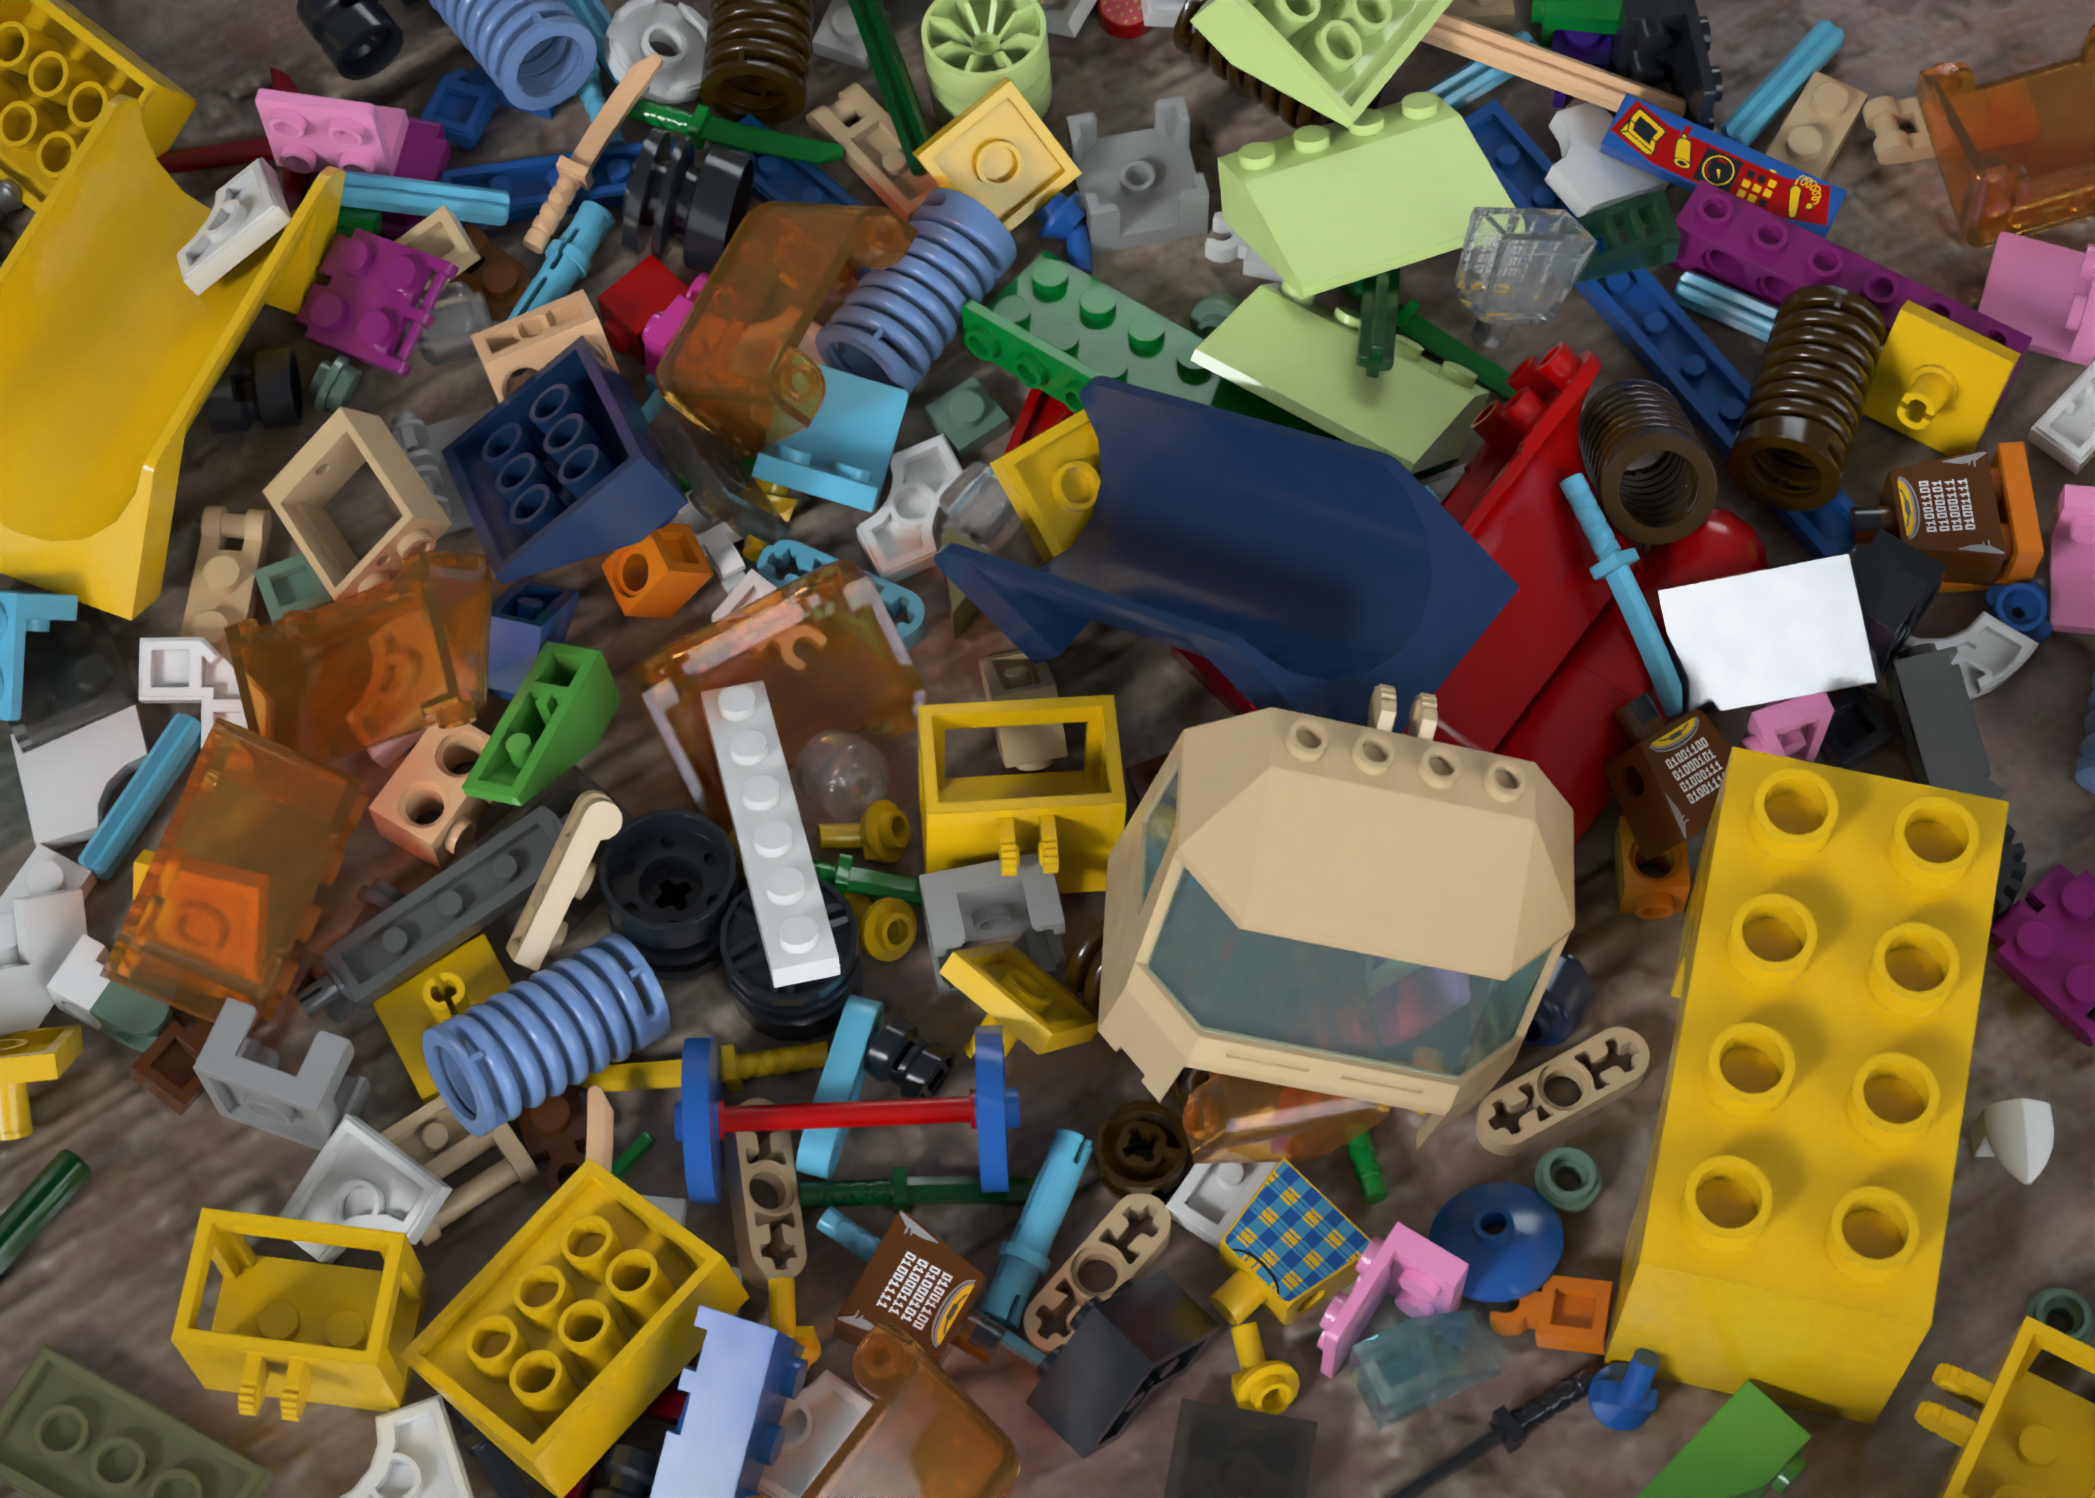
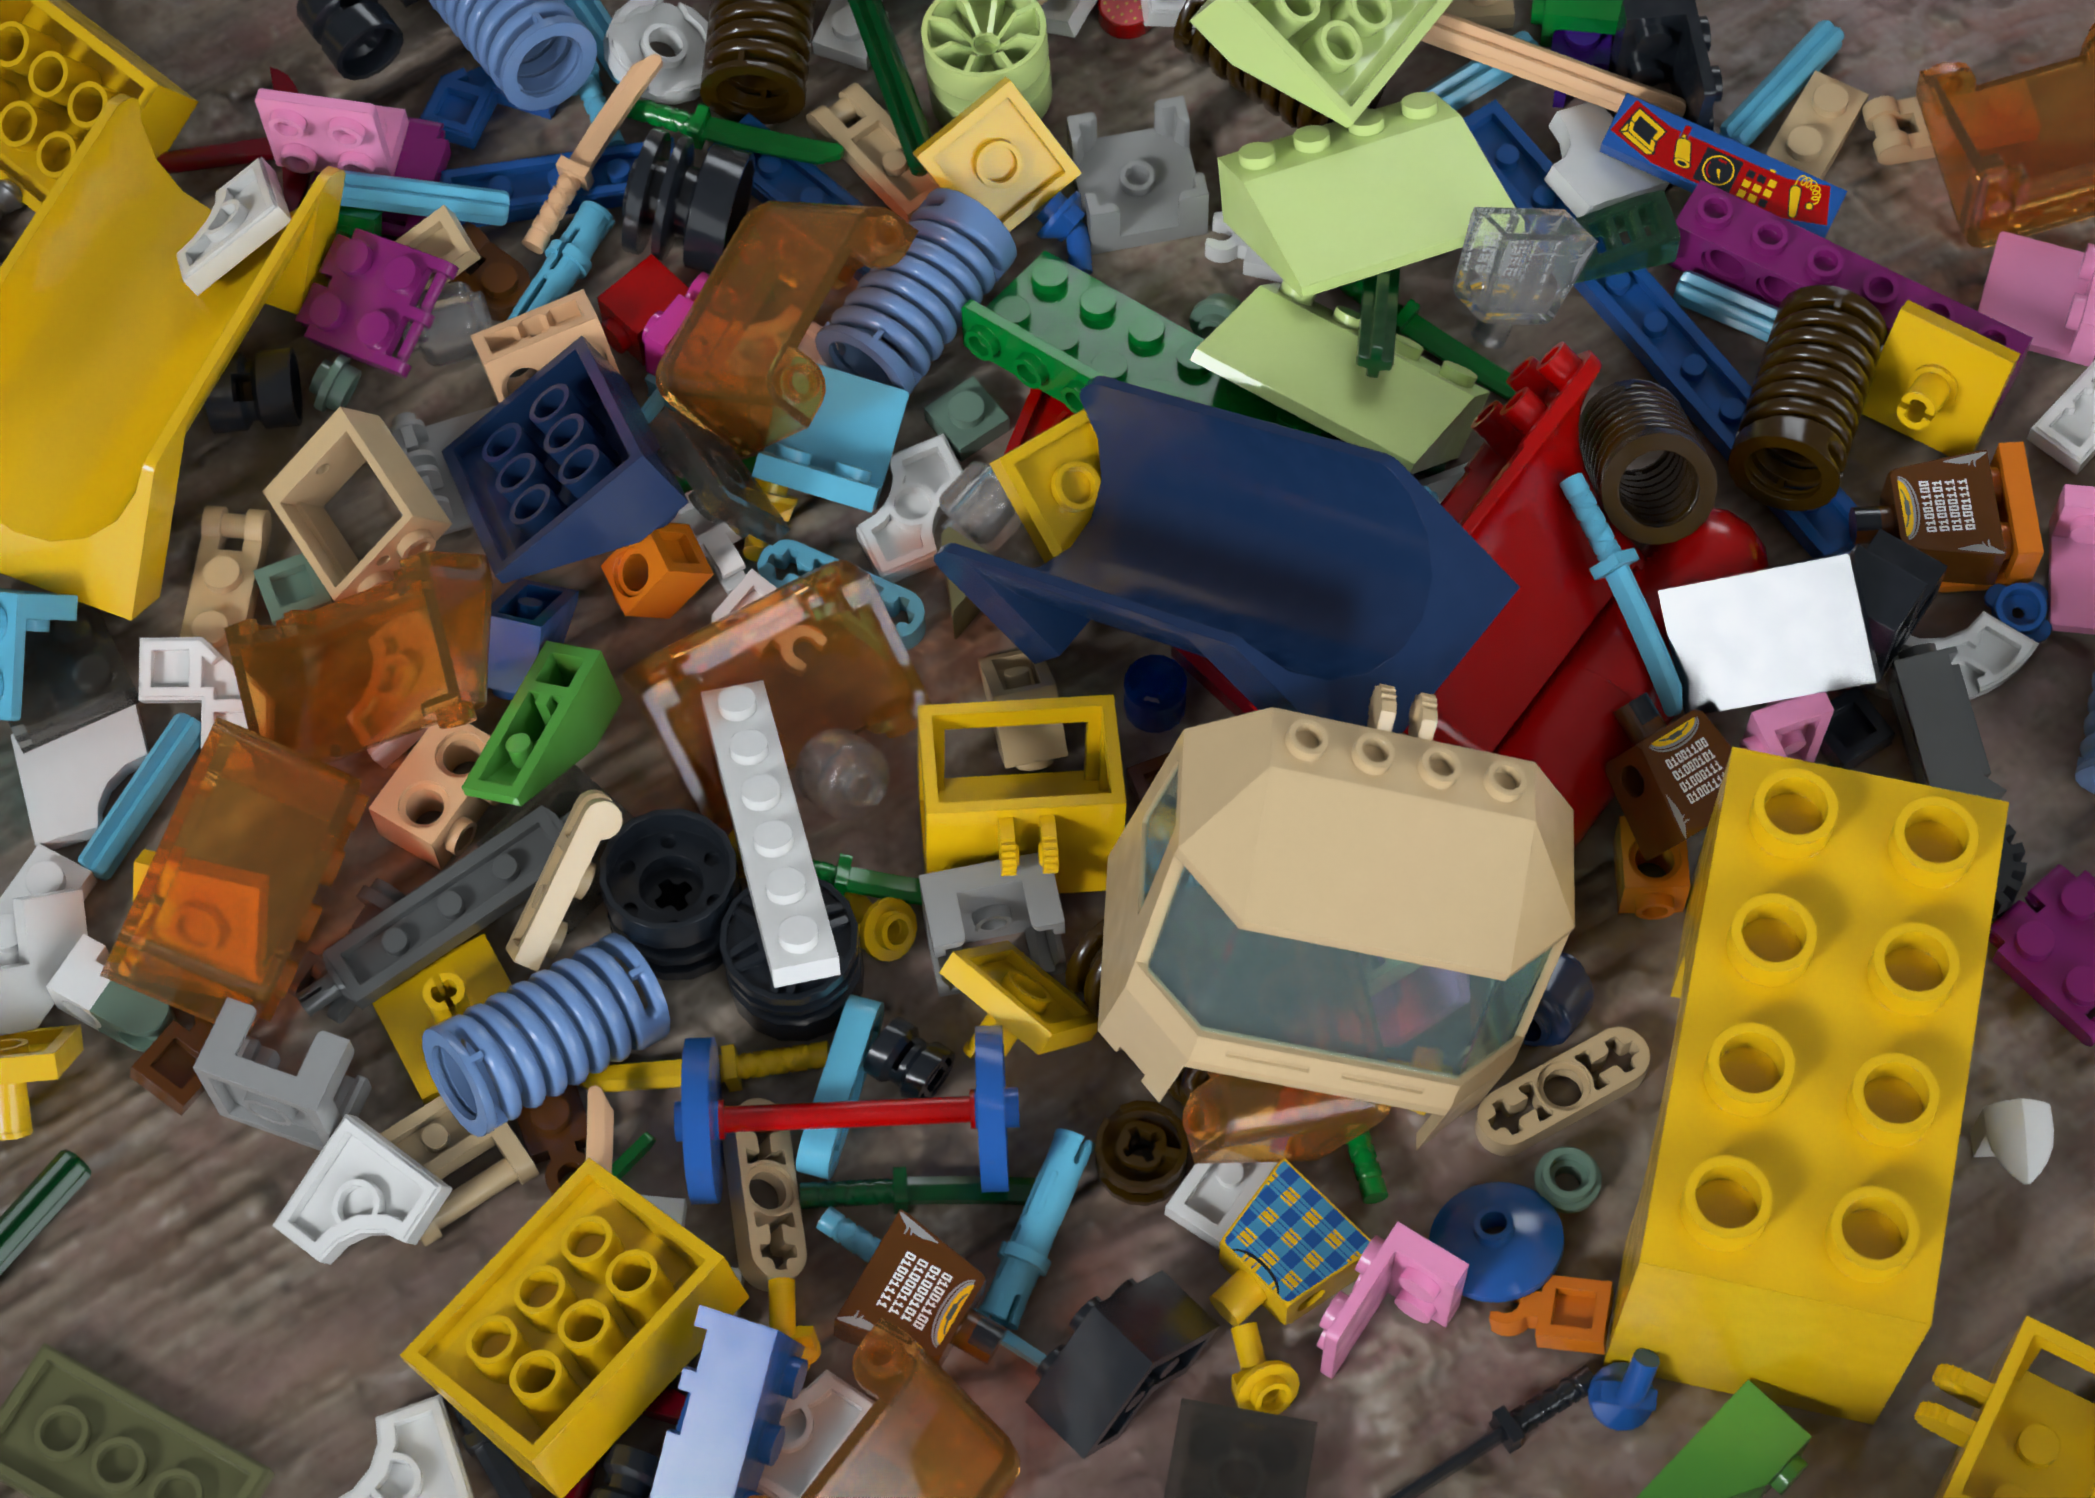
(301, 1324): yellow piece -> none
(874, 833): yellow plate -> none
(1114, 1226): tan beam -> none
(1160, 679): none -> clear blue wheel
(1420, 1364): clear light blue slope -> none
(2069, 1306): sand green plate -> none

